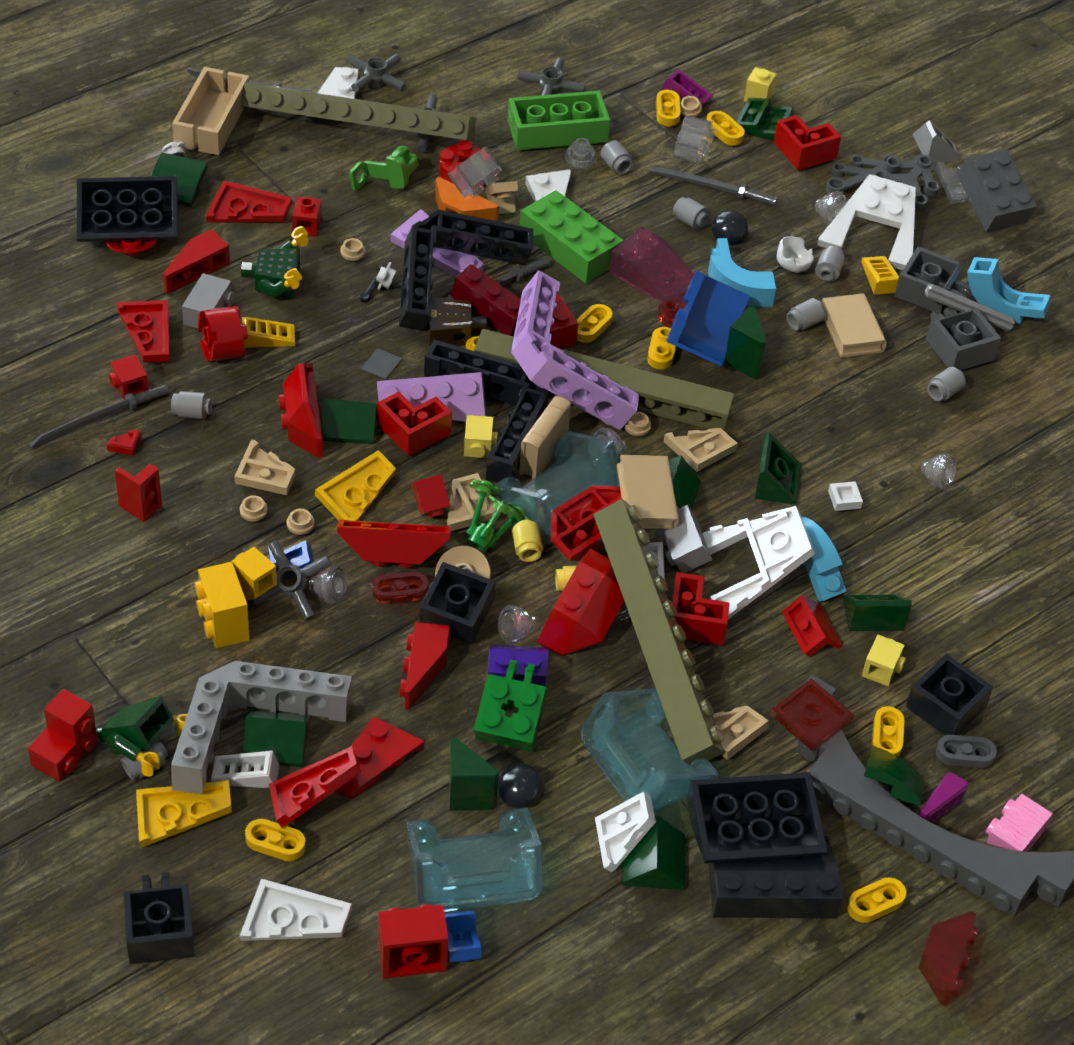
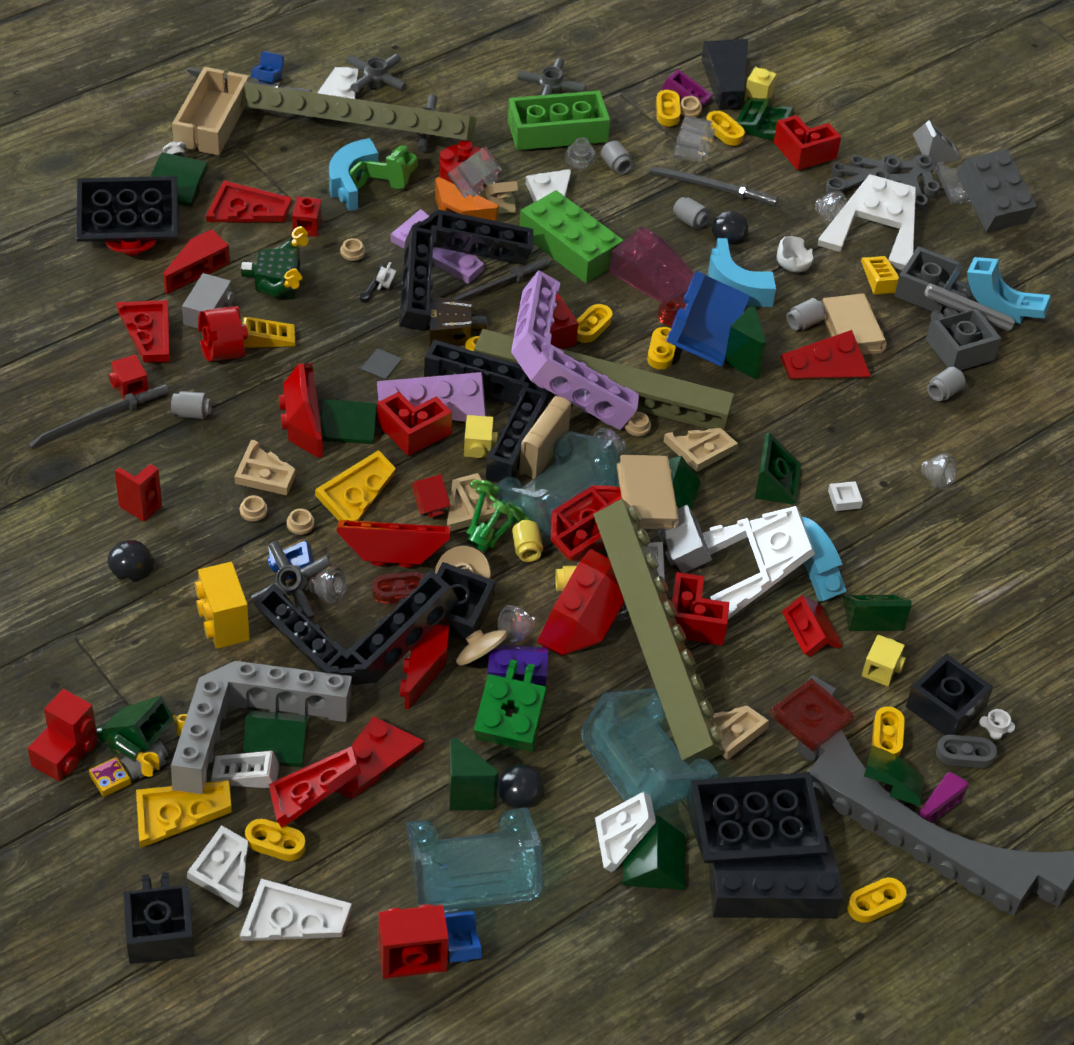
(109, 777): none -> tile
(125, 443): red tile -> none
(130, 560): none -> black hair
(222, 866): none -> white wing
(254, 573): yellow slope -> none
(269, 68): none -> blue bracket
(340, 165): none -> medium azure arch
(381, 649): none -> black brick
(479, 645): none -> tan dish
(487, 299): dark red brick -> none
(726, 70): none -> black slope
(829, 358): none -> red wing
(830, 263): light grey brick -> none
(946, 955): clear red slope -> none
(1002, 720): none -> white plate
(1020, 825): bright pink brick -> none

